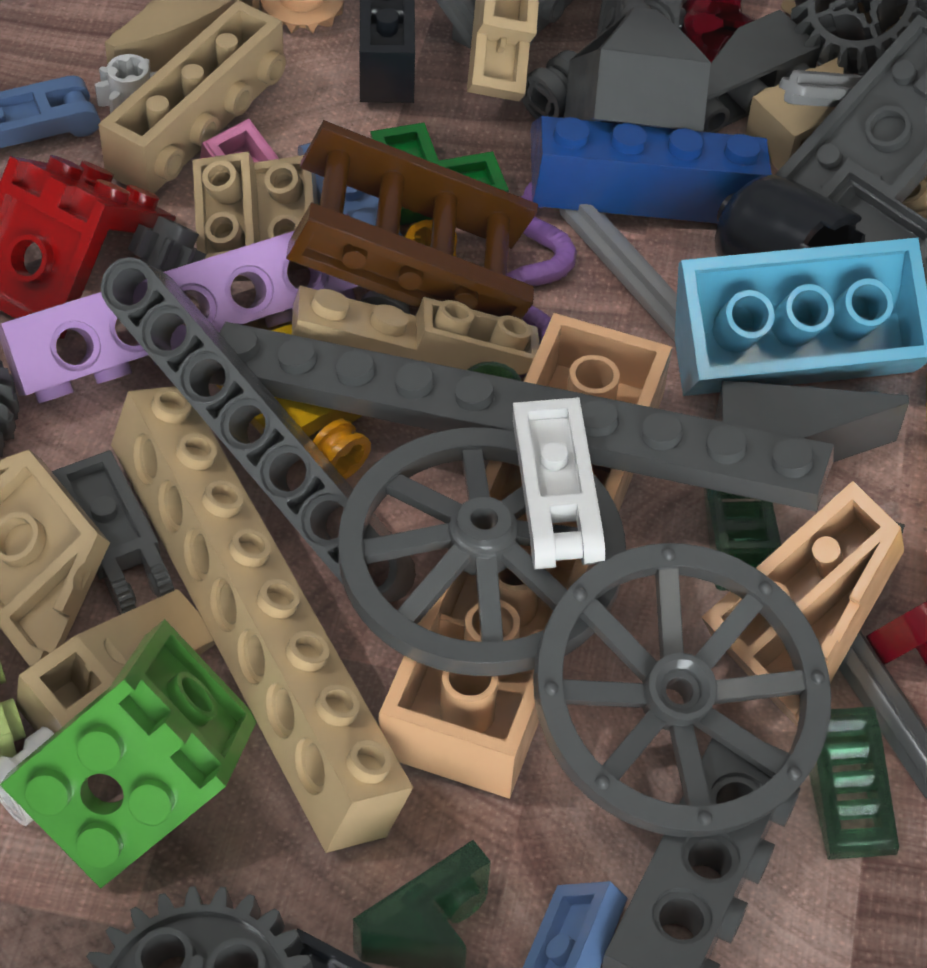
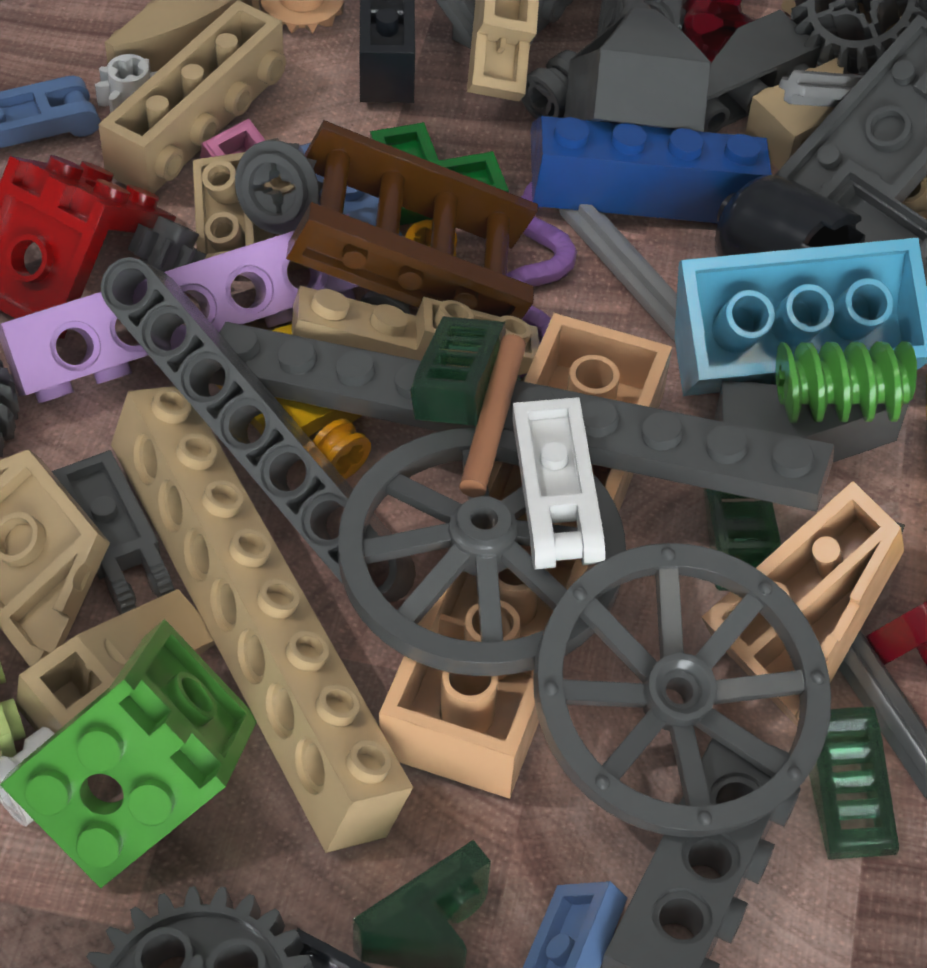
(267, 206): none -> dark grey gear
(456, 400): none -> clear green slope
(492, 416): none -> nougat bar
(845, 378): none -> bright green piece

